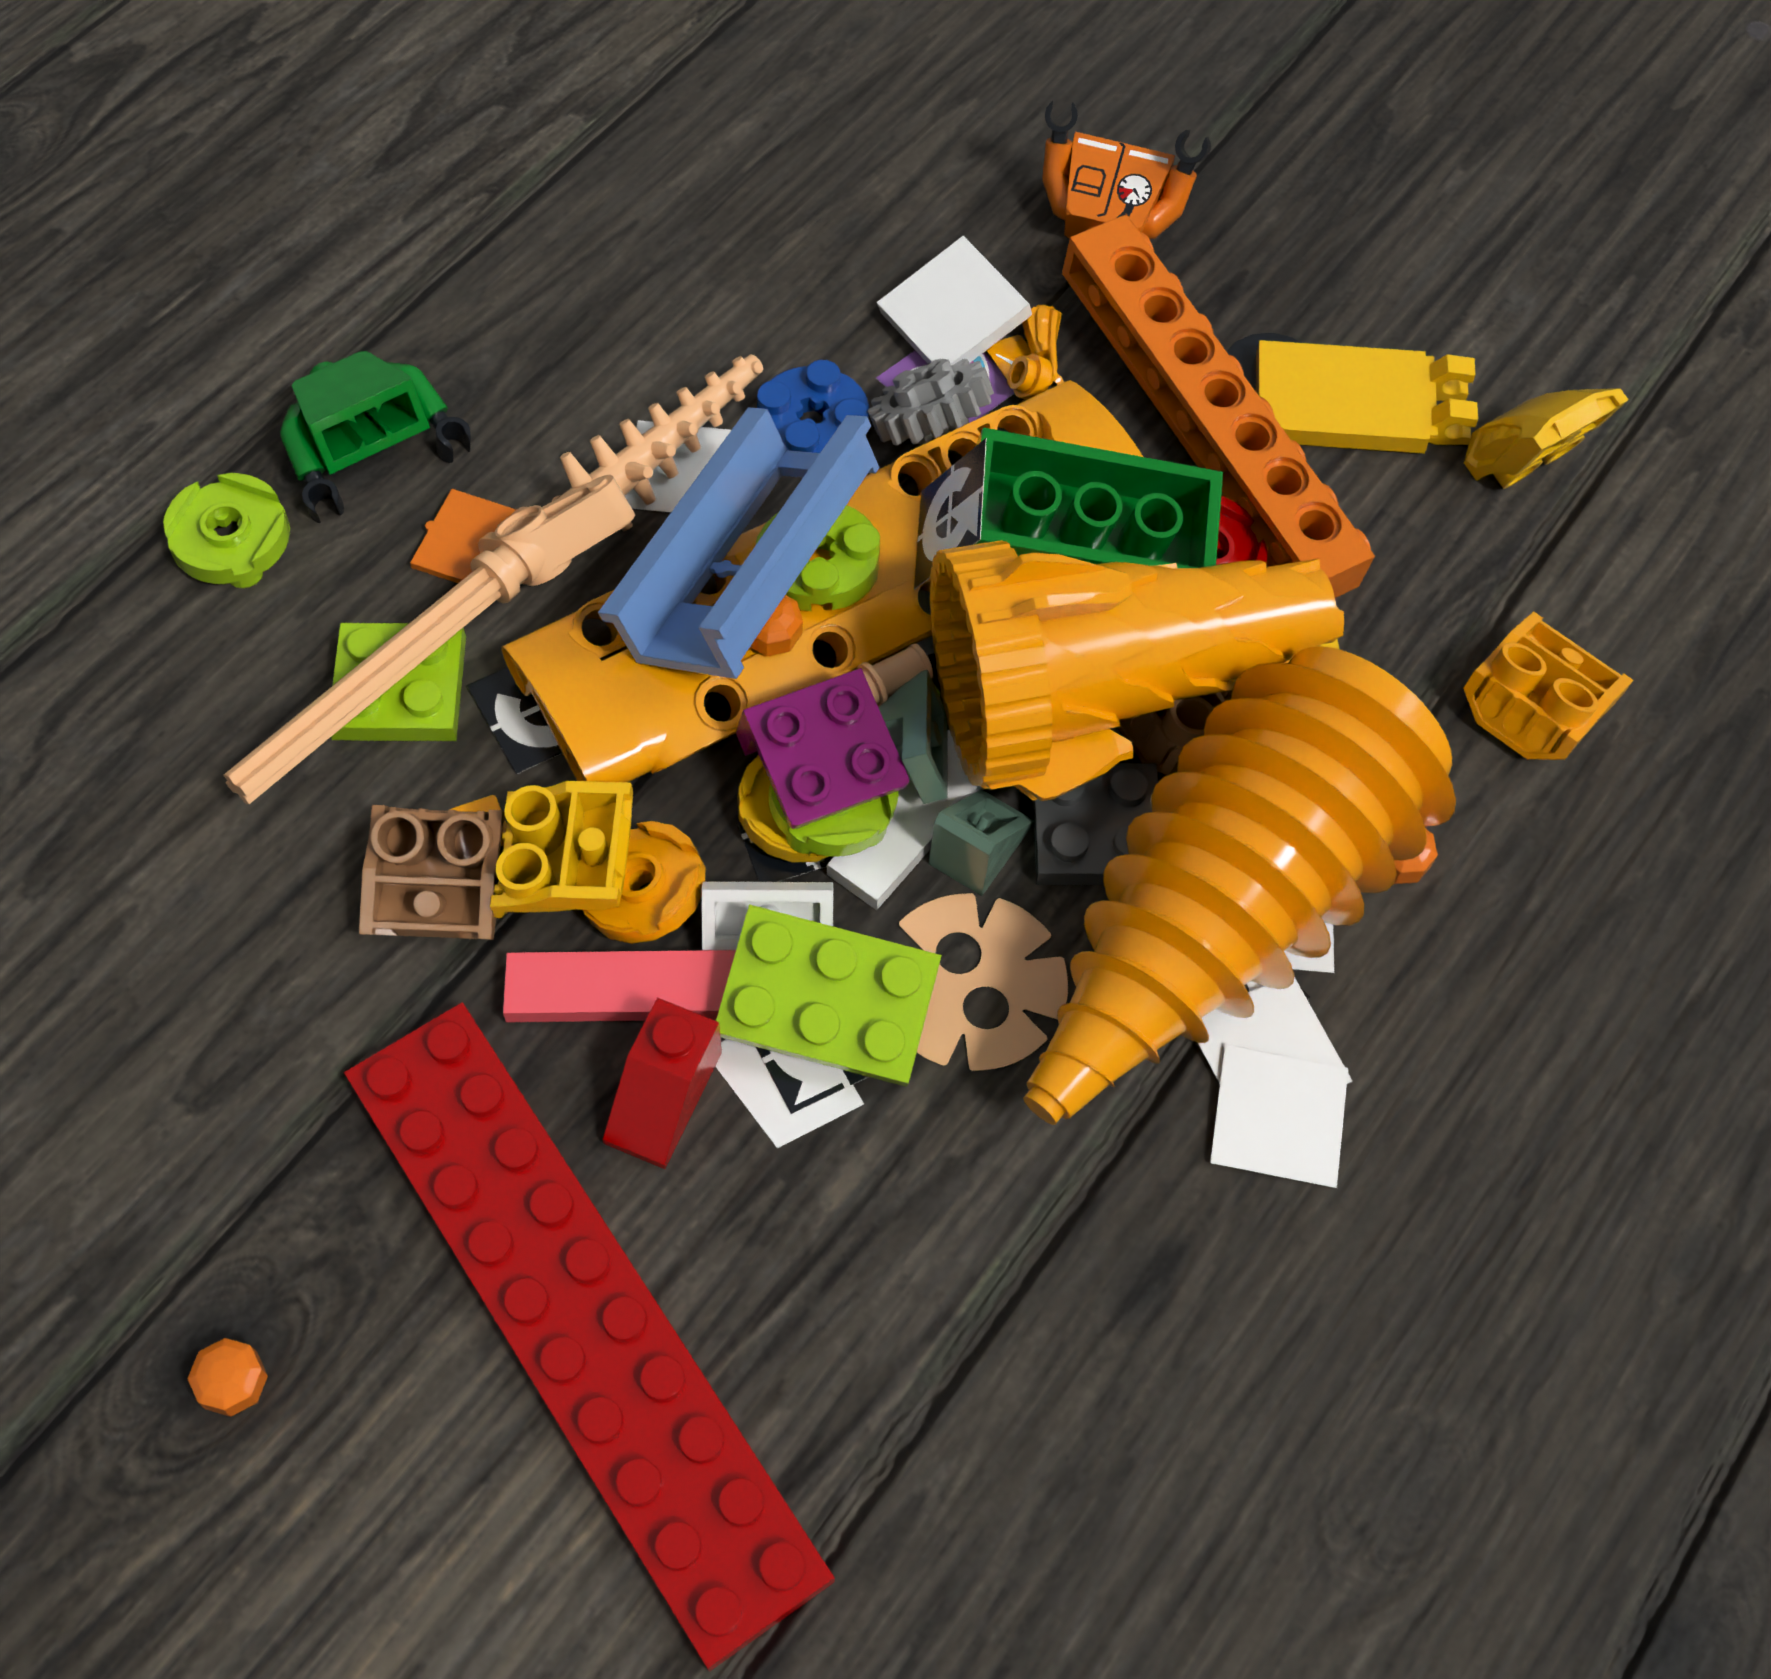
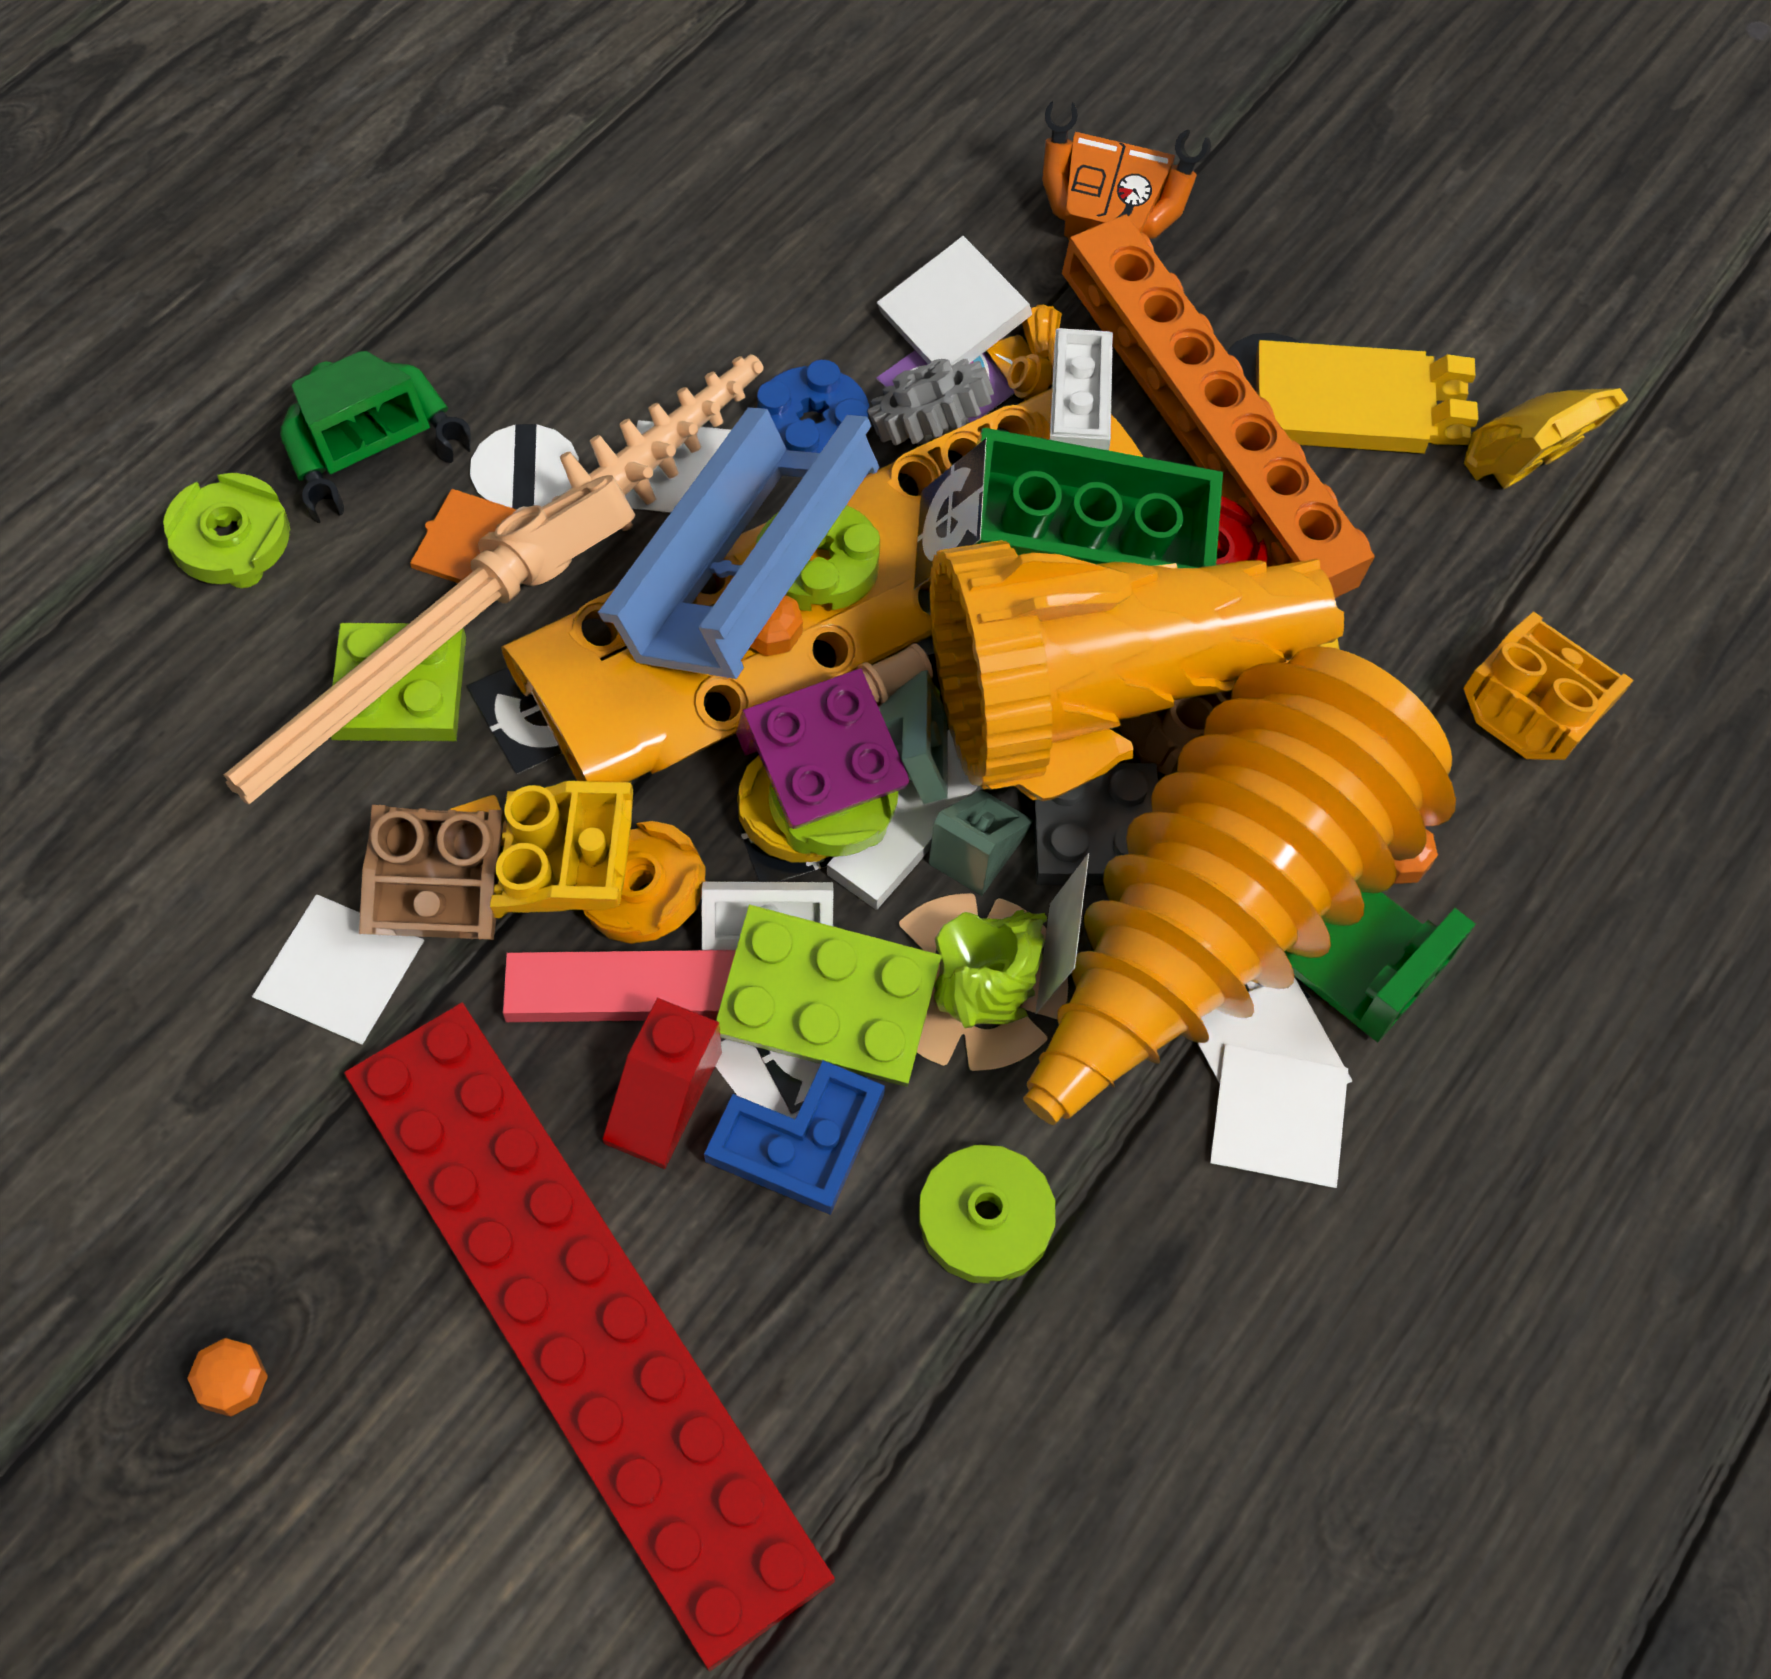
(335, 973): none -> white sticker
(521, 466): none -> white sticker
(802, 1155): none -> blue plate
(981, 1247): none -> lime plate
(988, 966): none -> lime hair
(1062, 934): none -> white sticker
(1082, 388): none -> white tile
(1381, 962): none -> green bracket

